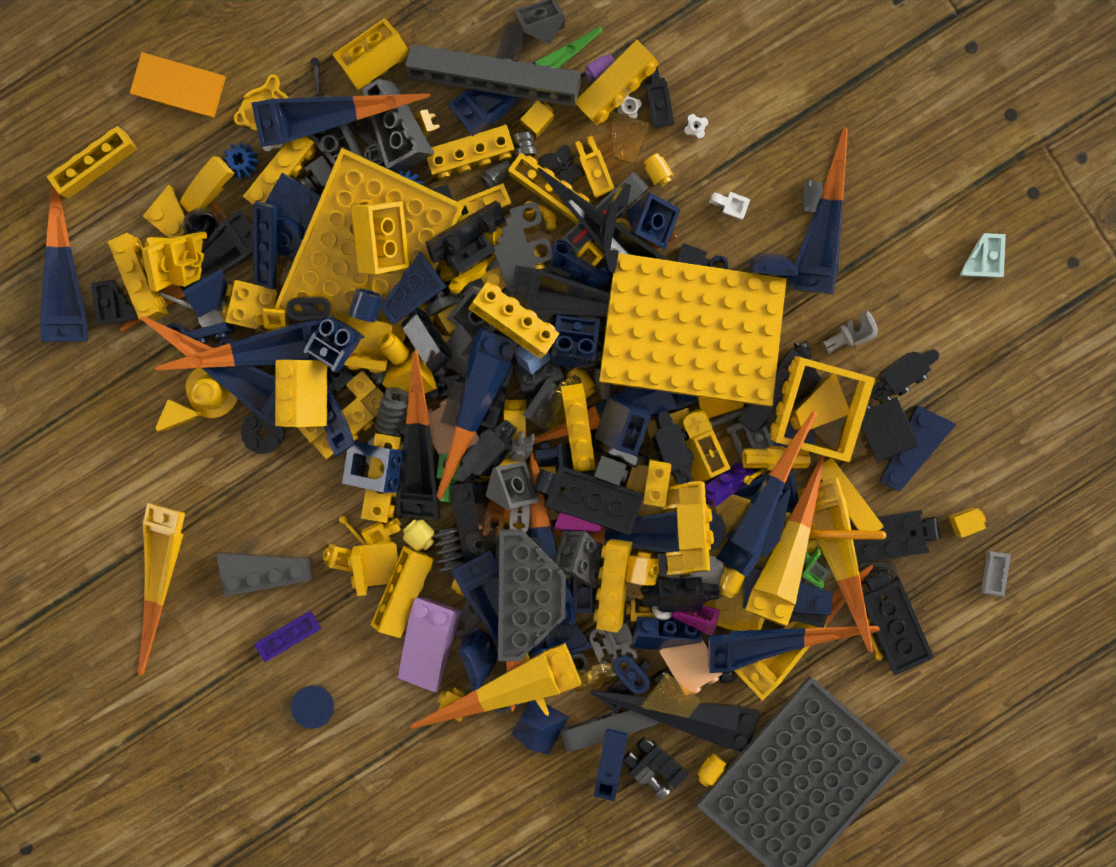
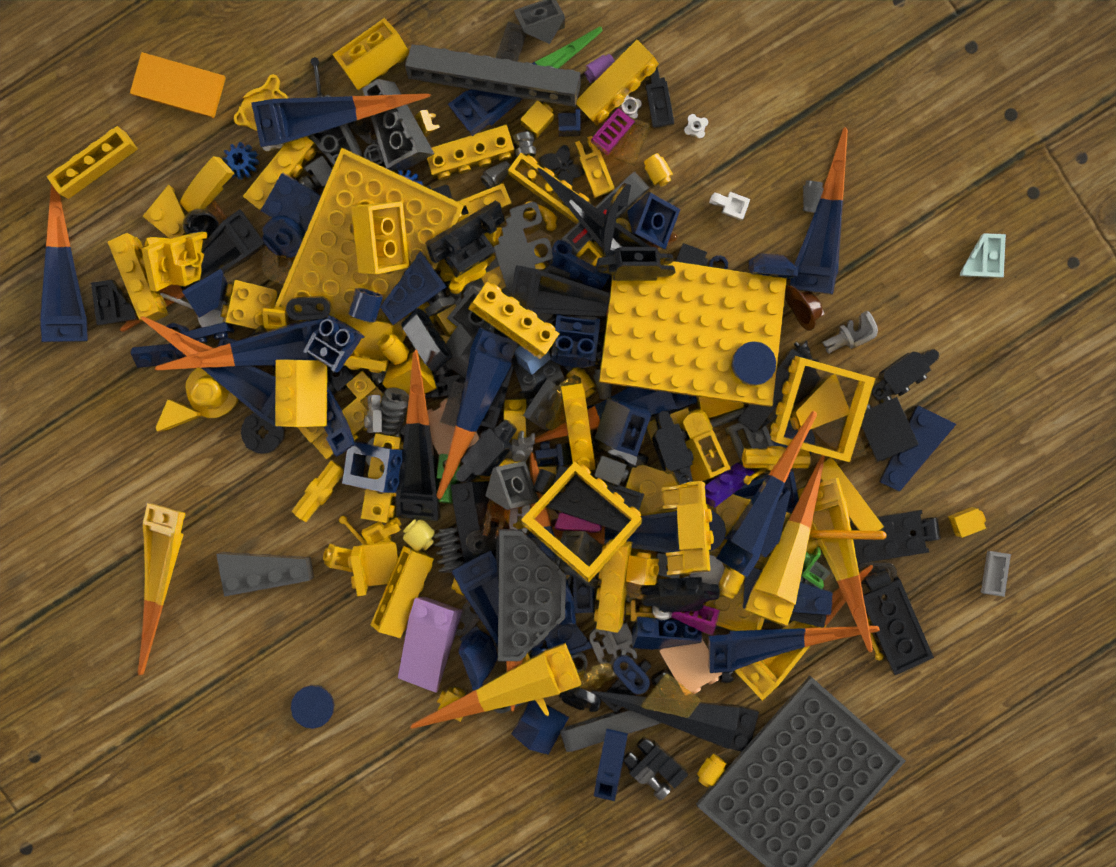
(155, 355): none -> dark blue hinge
(265, 244): dark blue tile -> none
(287, 636): dark purple plate -> none
(318, 491): none -> yellow piece
(373, 419): none -> light grey plate
(557, 547): none -> yellow window
(569, 124): none -> dark blue panel
(580, 699): none -> black tile
(602, 145): none -> magenta slope
(636, 264): none -> hinge
(657, 483): yellow bracket -> none
(754, 363): none -> dark blue tile
(805, 306): none -> reddish brown piece

